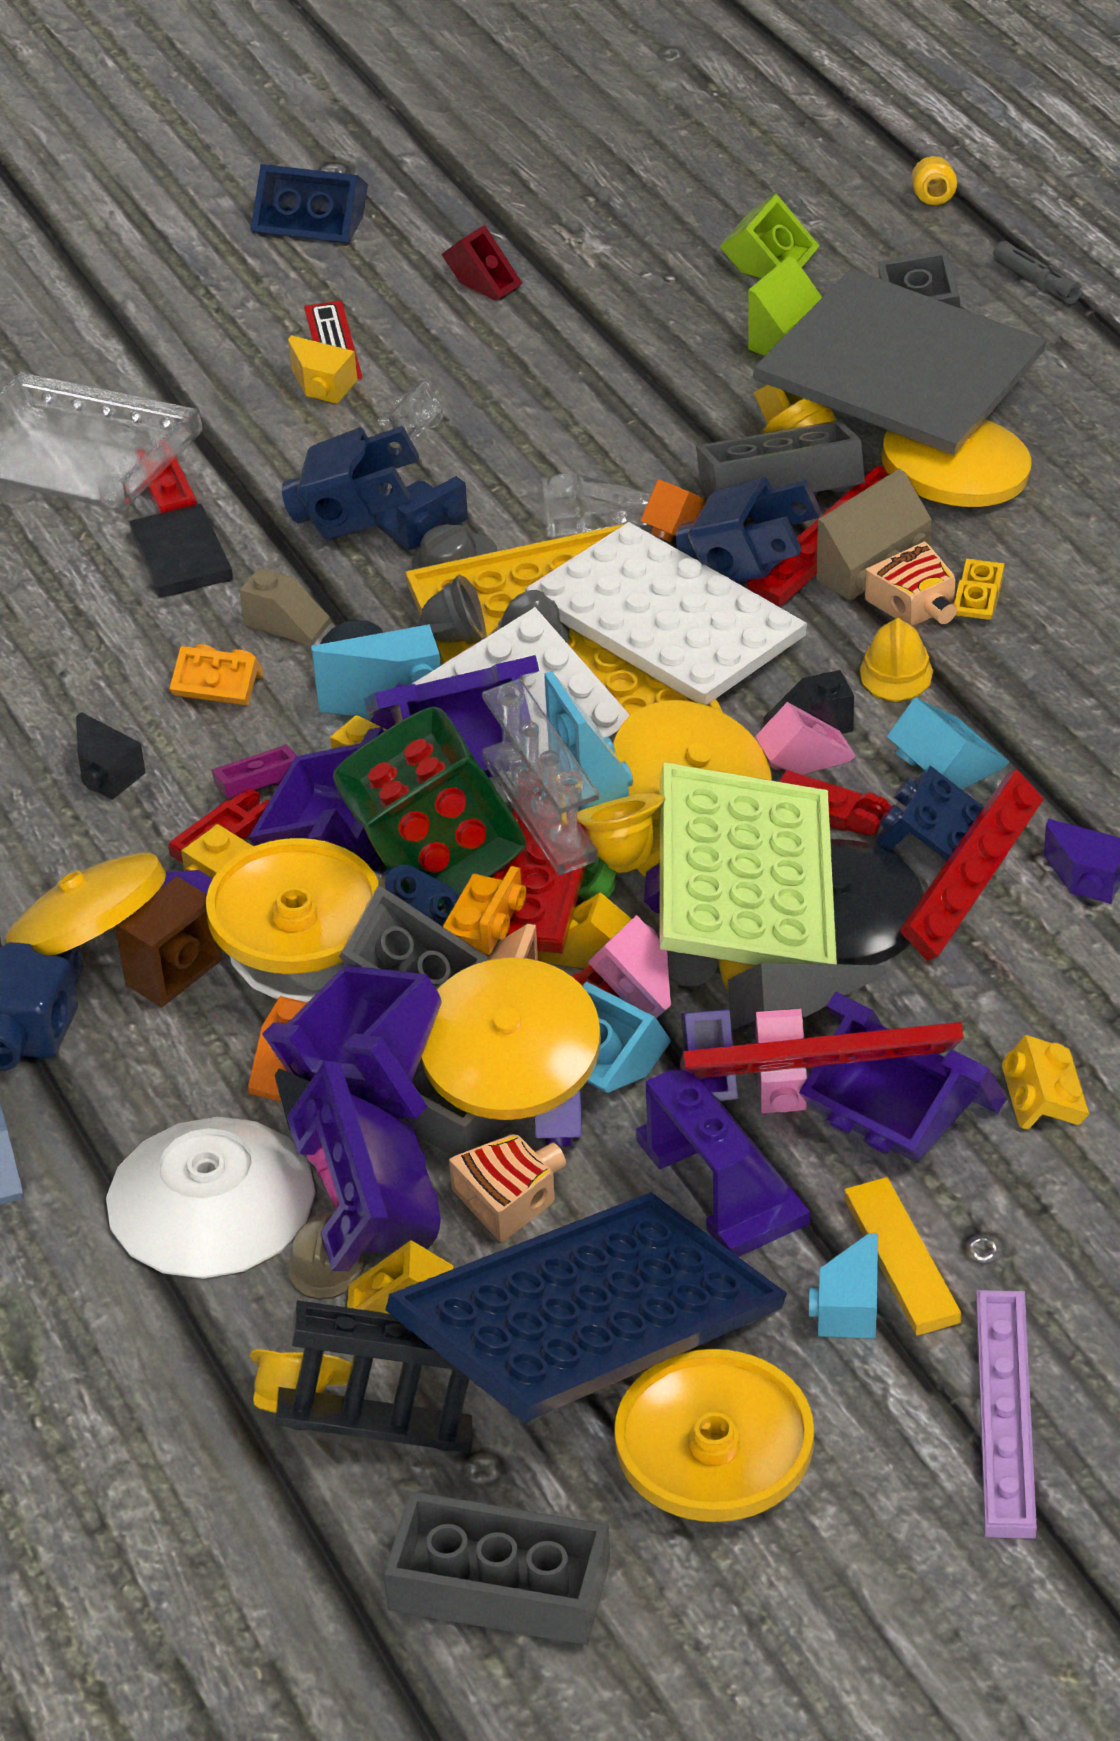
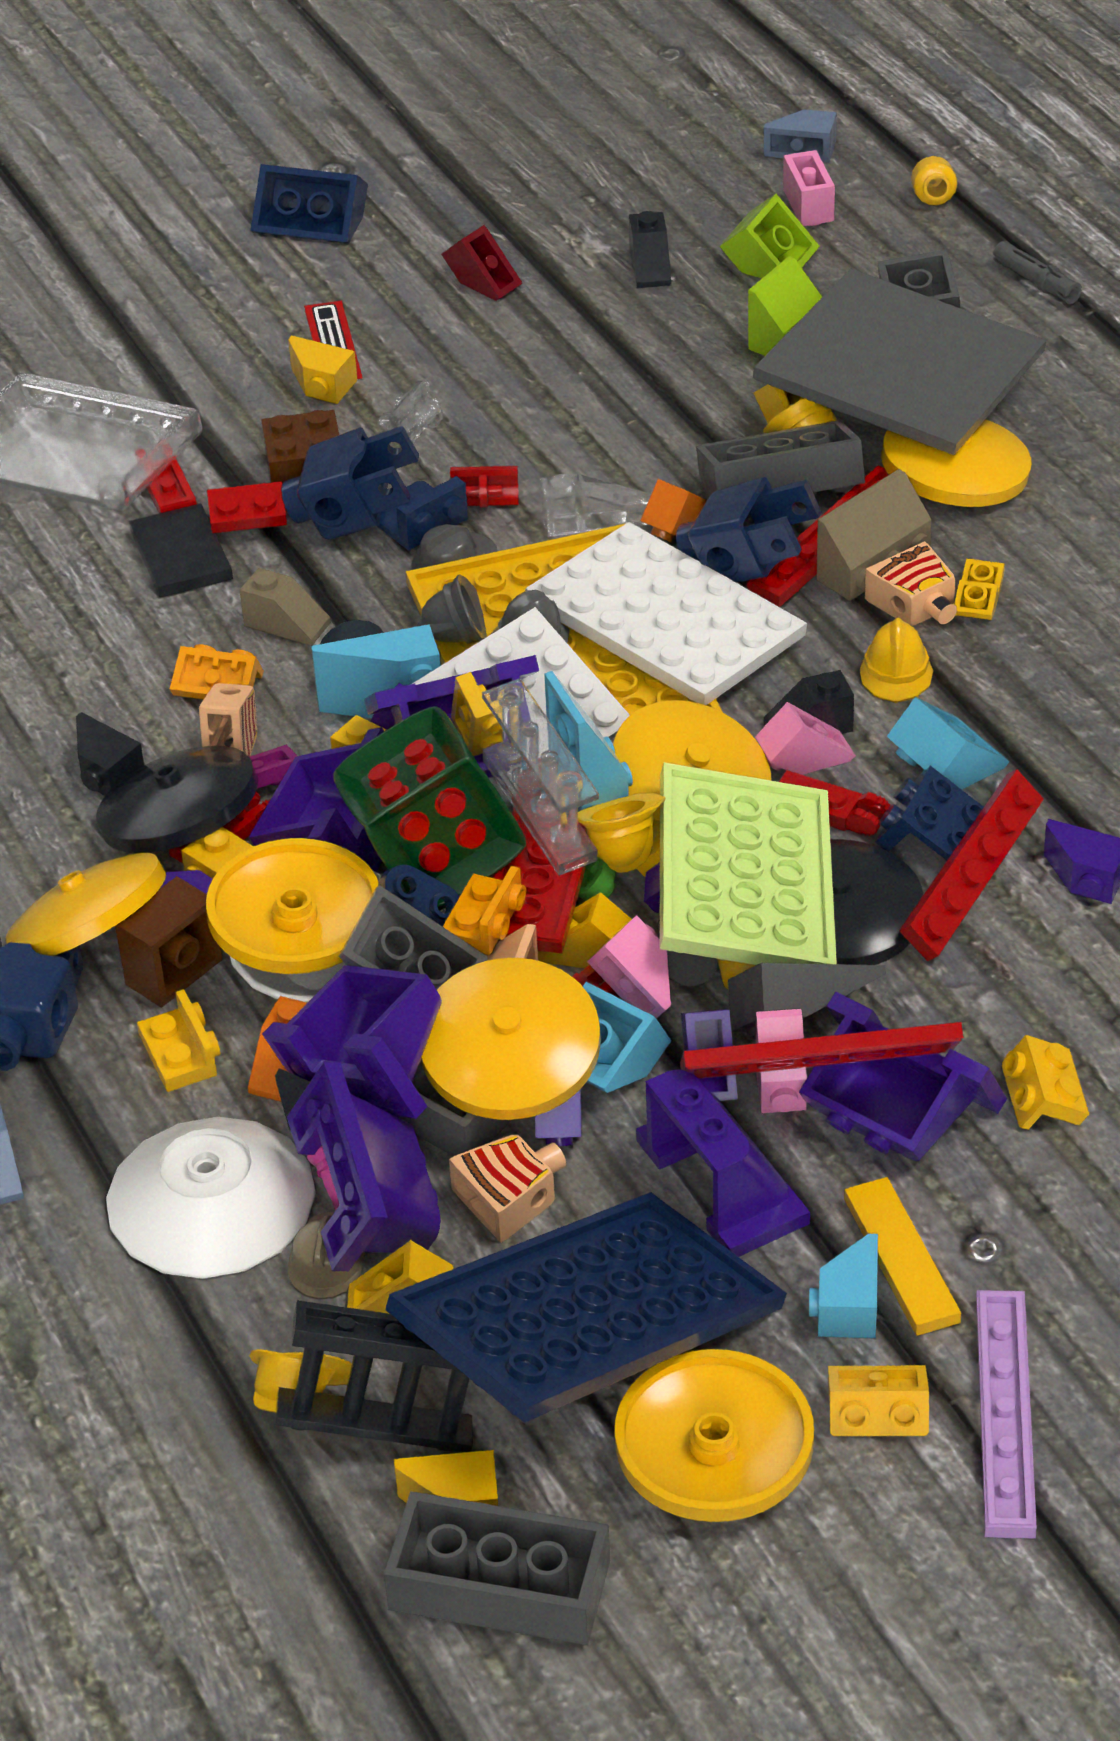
(177, 799): none -> black dish
(180, 1045): none -> yellow bracket
(227, 714): none -> light nougat torso
(246, 507): none -> red bracket
(291, 436): none -> reddish brown brick
(455, 1475): none -> yellow slope
(473, 716): none -> yellow bracket
(489, 484): none -> red hips
(649, 249): none -> black slope
(801, 133): none -> sand blue slope
(808, 188): none -> bright pink brick
(878, 1400): none -> yellow bracket

